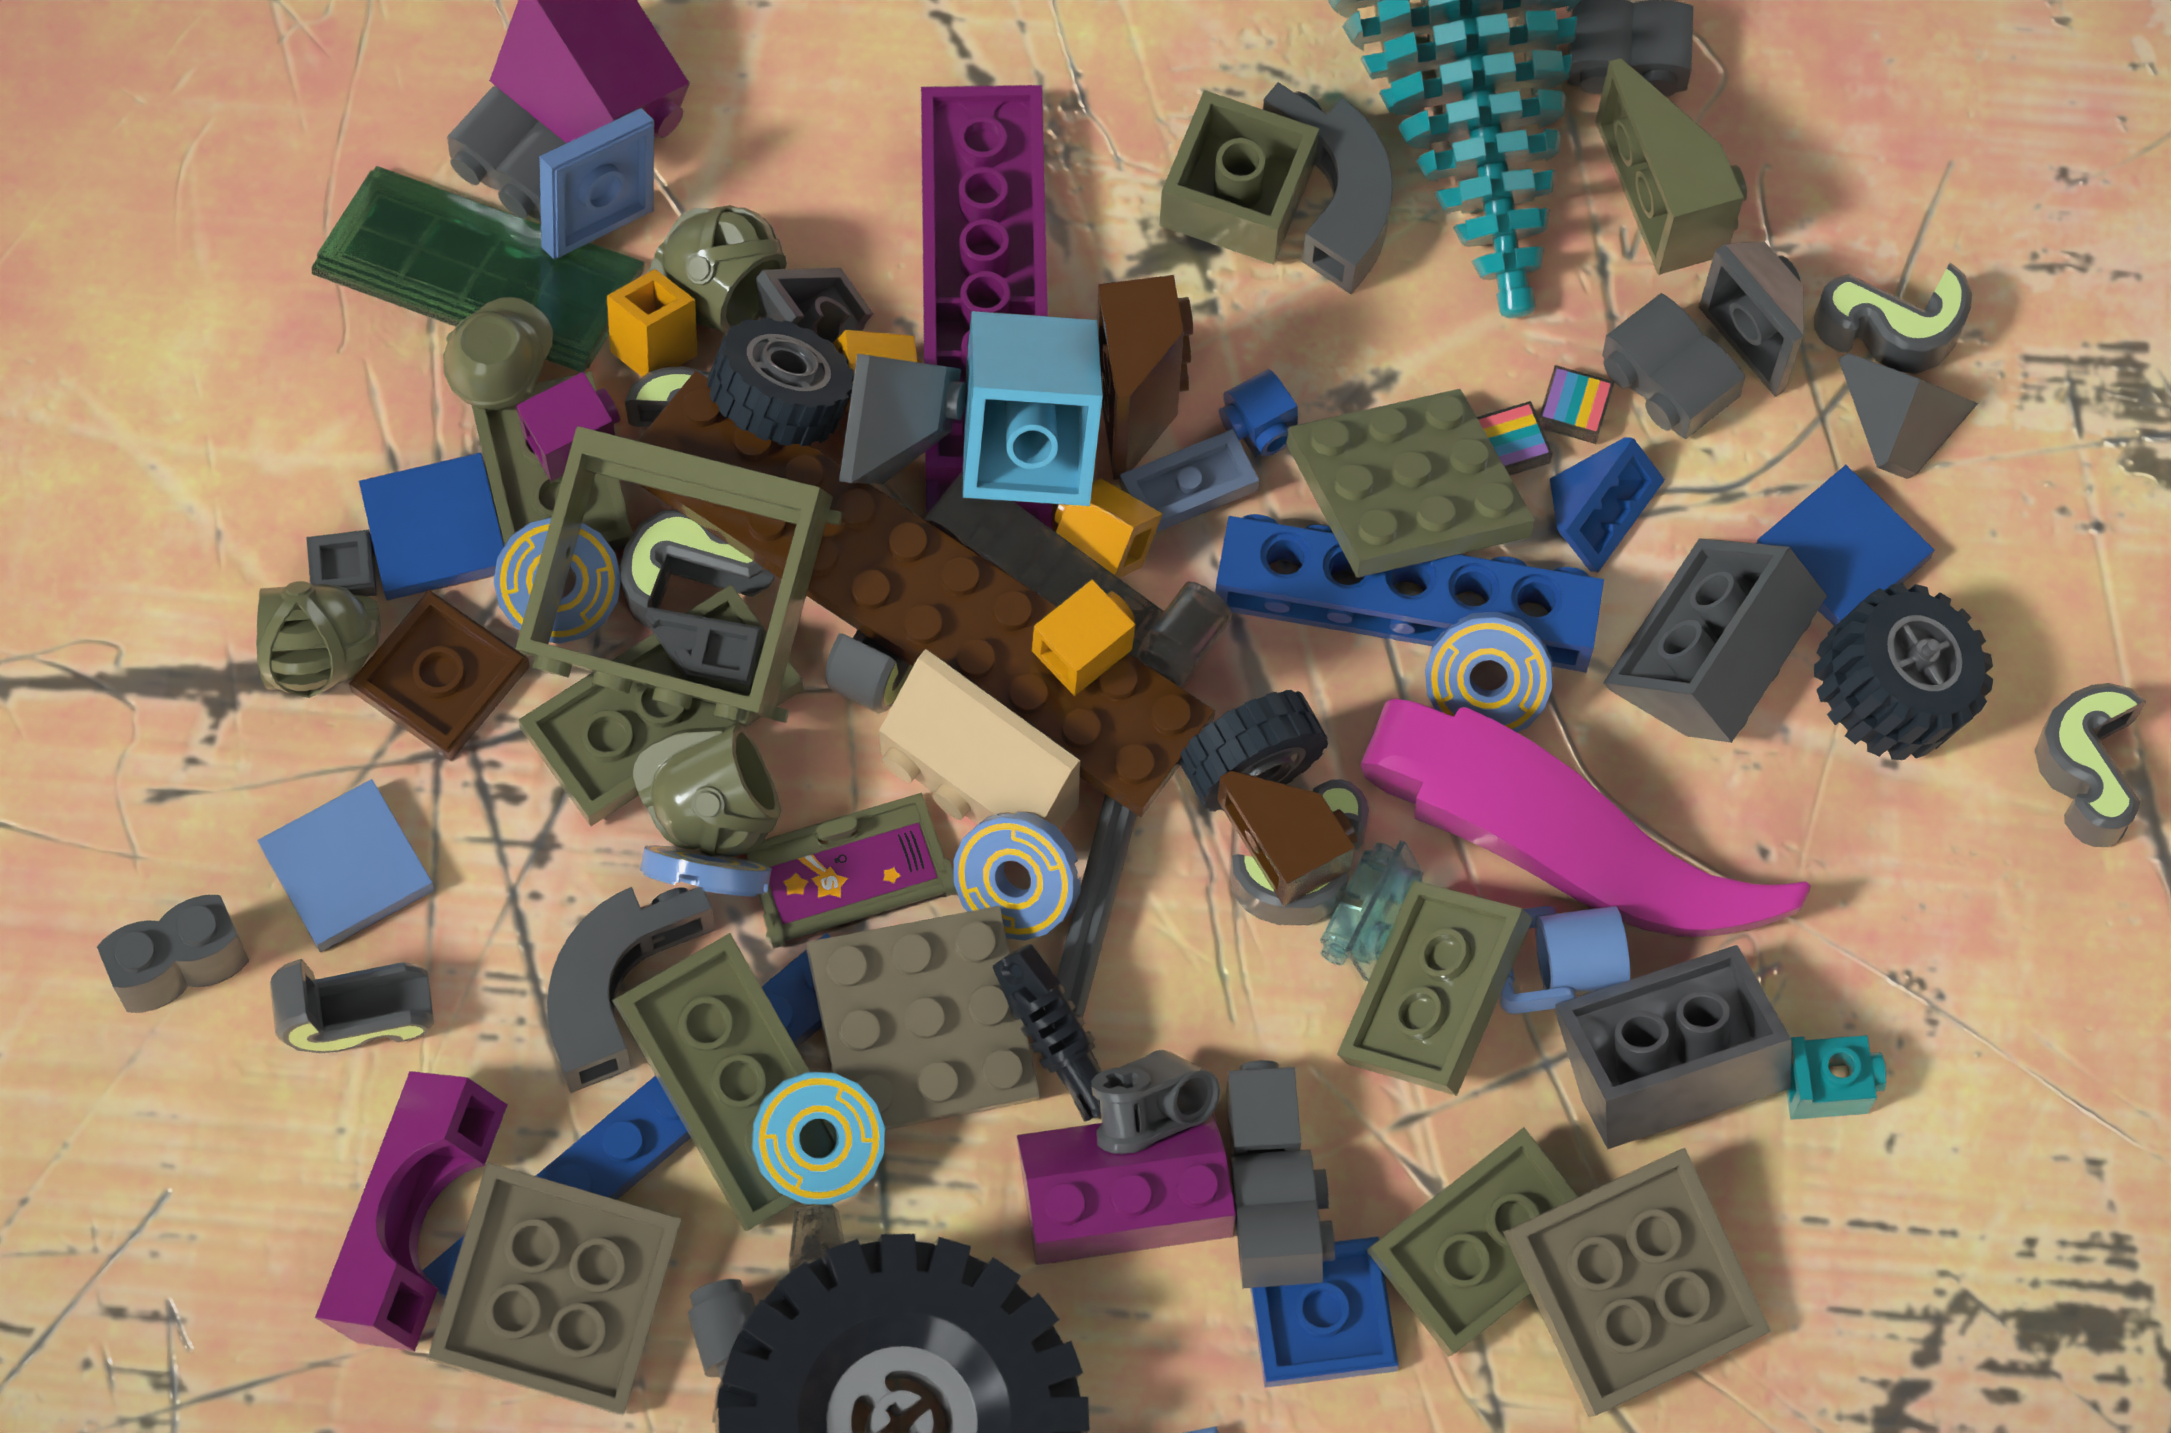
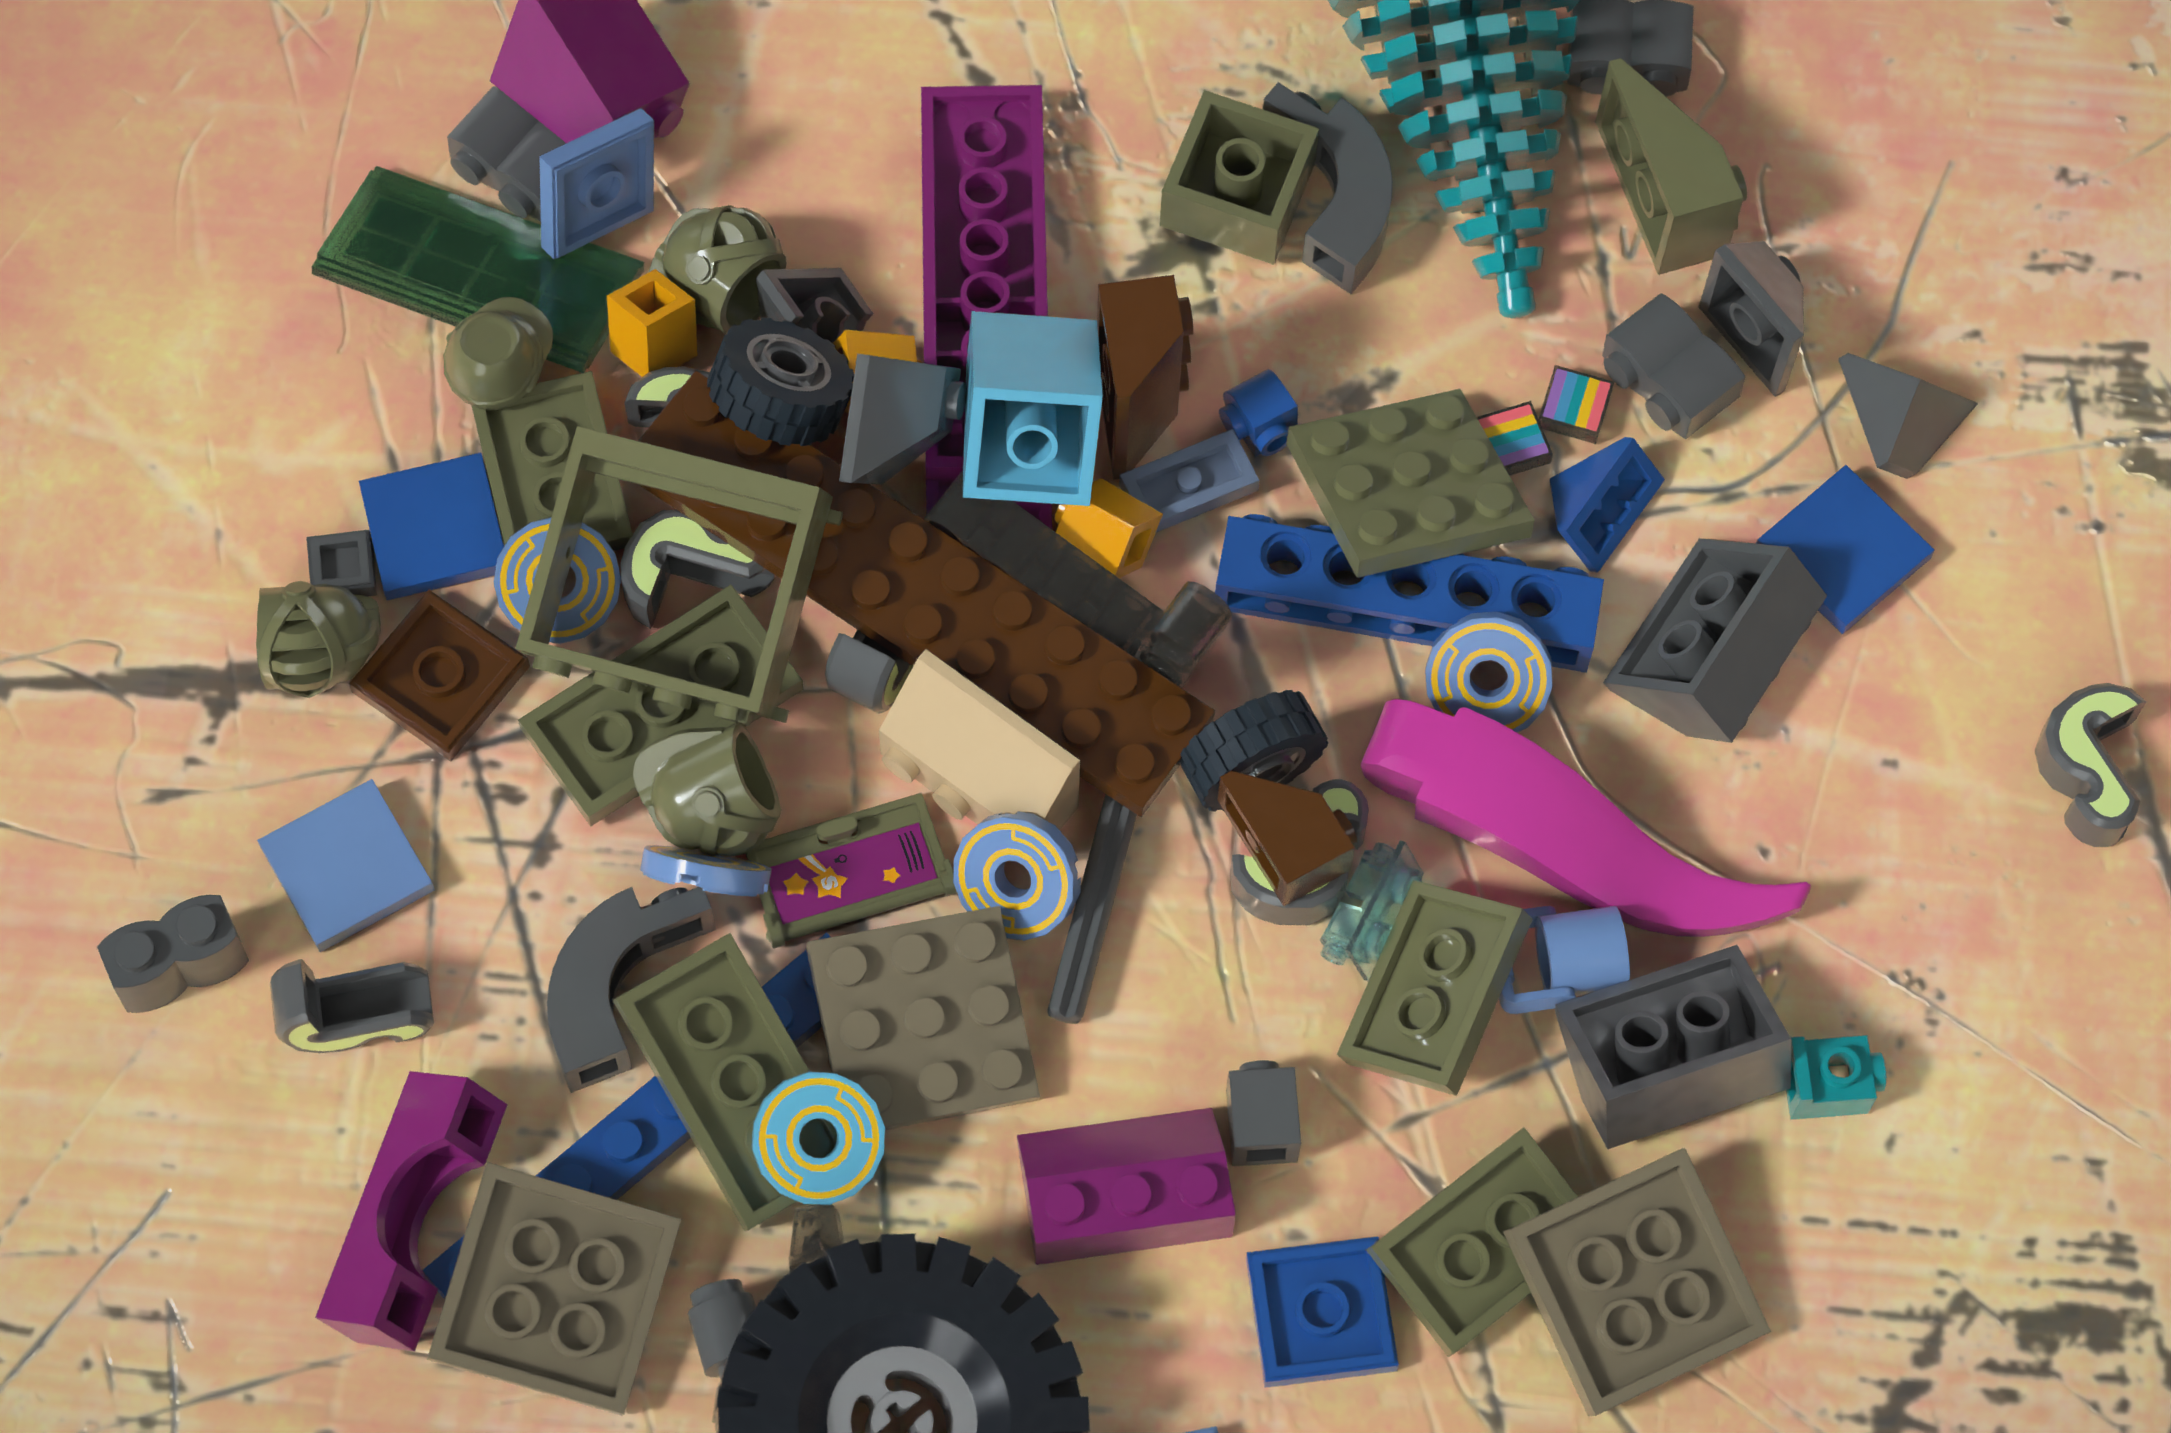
(554, 414): magenta brick -> none
(709, 649): dark grey tile -> none
(1049, 1019): black hinge -> none
(1084, 636): light orange brick -> none
(1152, 1100): dark grey piece -> none
(1279, 1218): dark grey brick -> none
(1891, 328): dark grey animal -> none
(1903, 671): black wheel -> none

